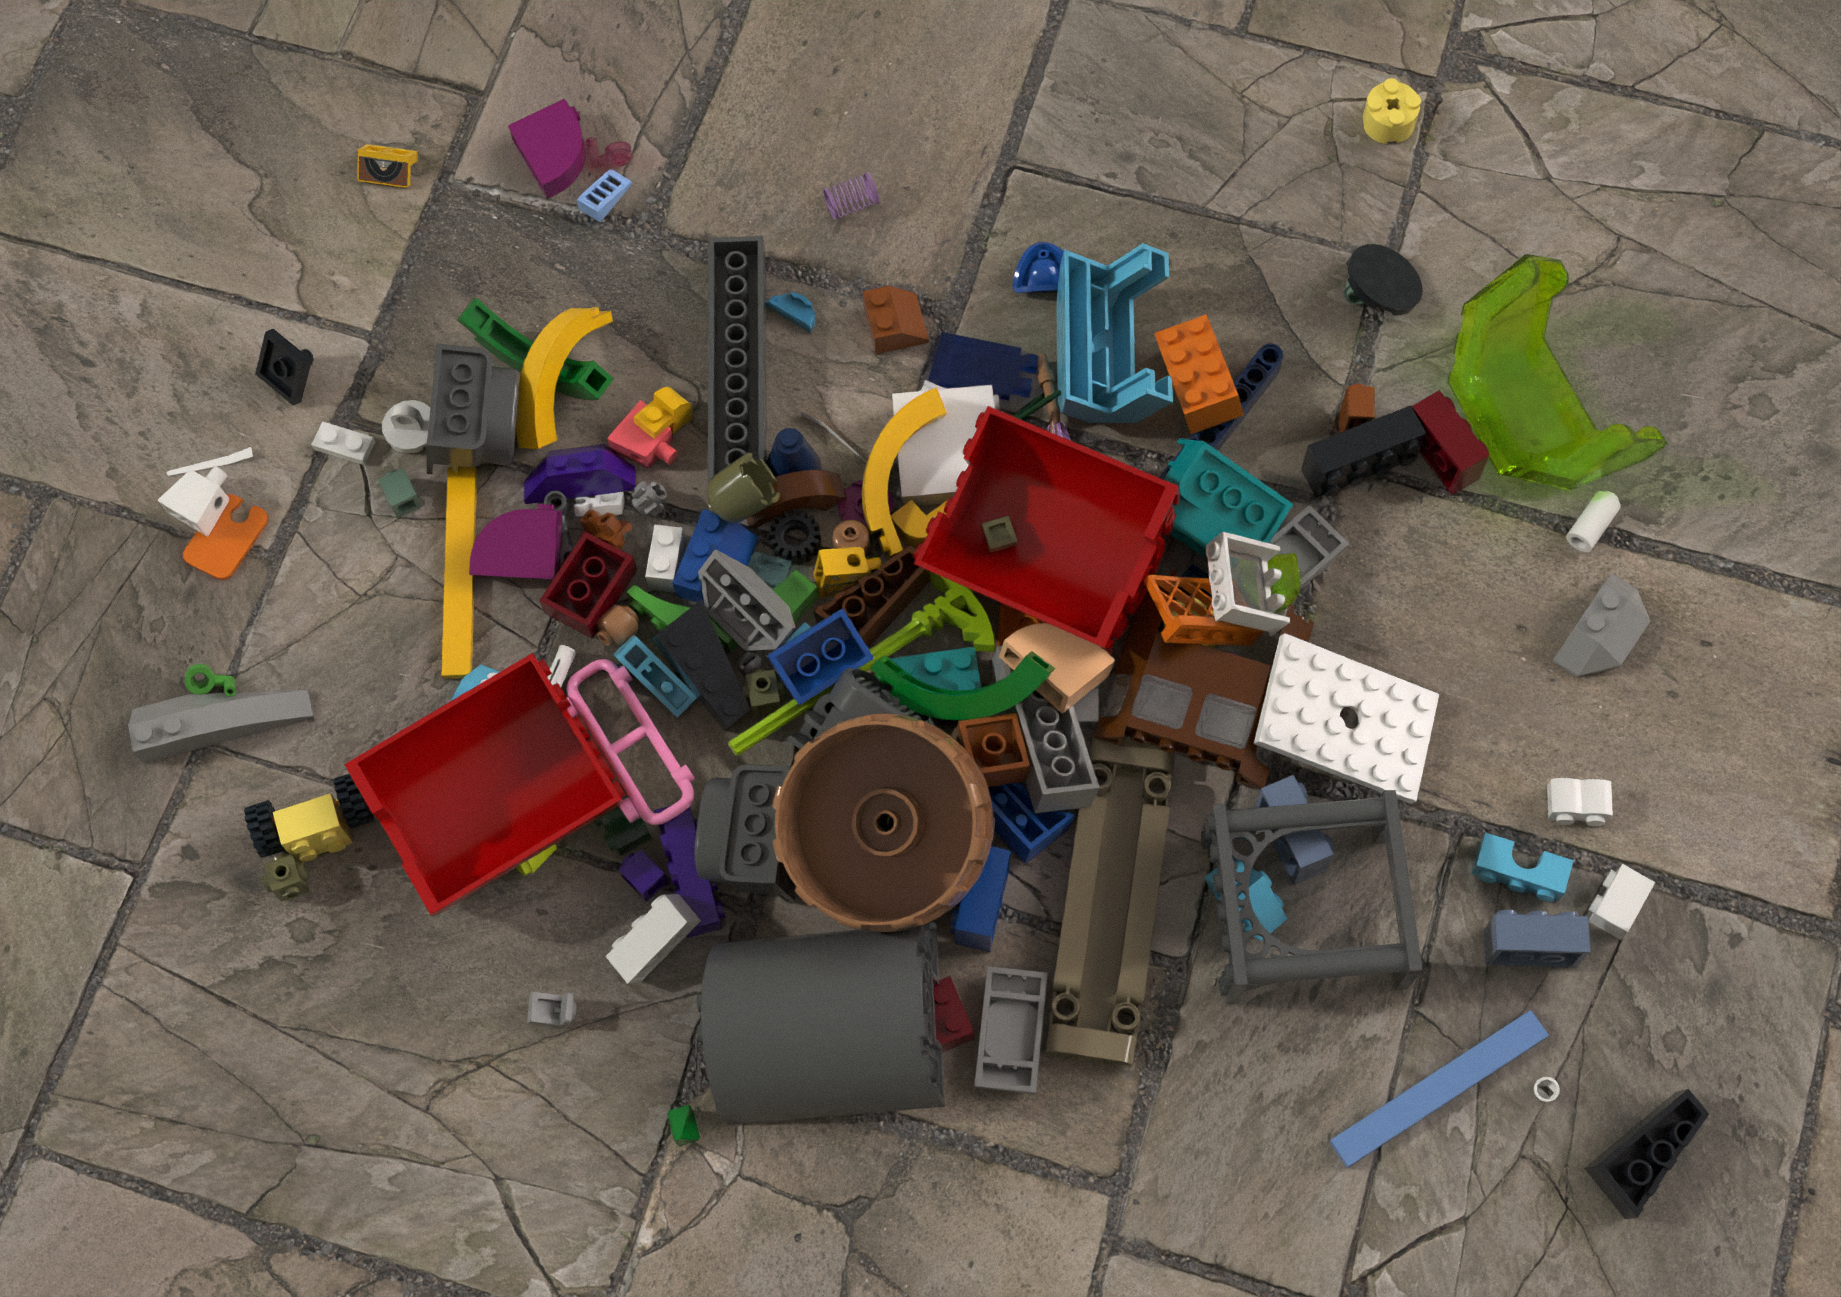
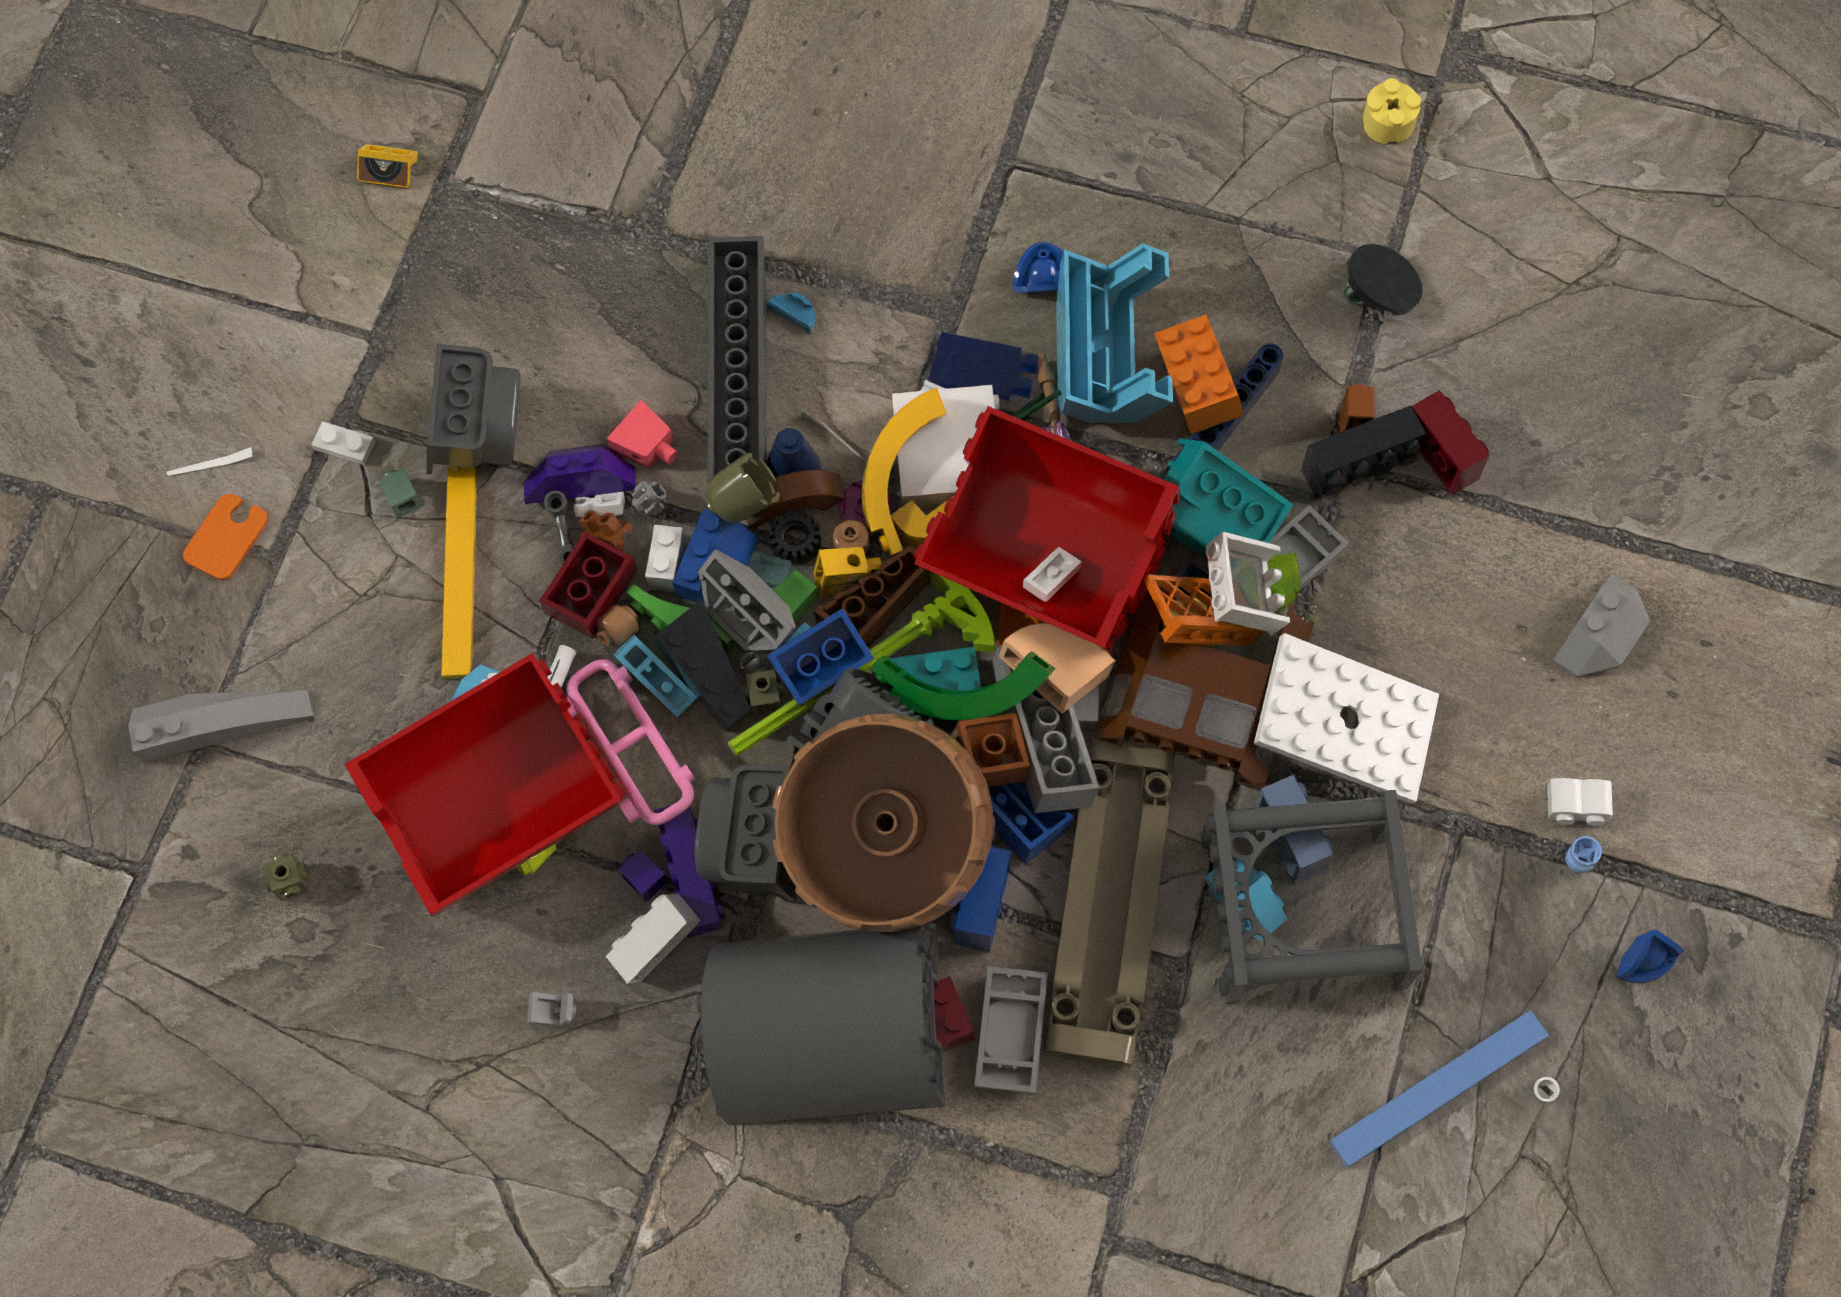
(197, 499): white torso -> none
(210, 680): bright green plate -> none
(284, 366): black tile -> none
(309, 826): brick -> none
(407, 426): white tile -> none
(520, 544): magenta brick -> none
(541, 371): yellow arch -> none
(551, 146): magenta brick -> none
(576, 378): green arch -> none
(599, 211): light blue slope -> none
(615, 153): clear pink plate -> none
(620, 832): clear green brick -> none
(665, 411): yellow brick -> none
(683, 1125): green slope -> none
(874, 197): lavender piece -> none
(894, 319): dark orange slope -> none
(999, 534): olive plate -> none
(1052, 574): none -> white plate
(1496, 864): medium azure arch -> none
(1520, 392): clear neon green windscreen -> none
(1536, 939): sand blue brick -> none
(1584, 848): none -> light blue wheel
(1593, 521): white brick -> none
(1621, 901): white brick -> none
(1641, 1158): black wedge -> none
(1648, 957): none -> blue hat

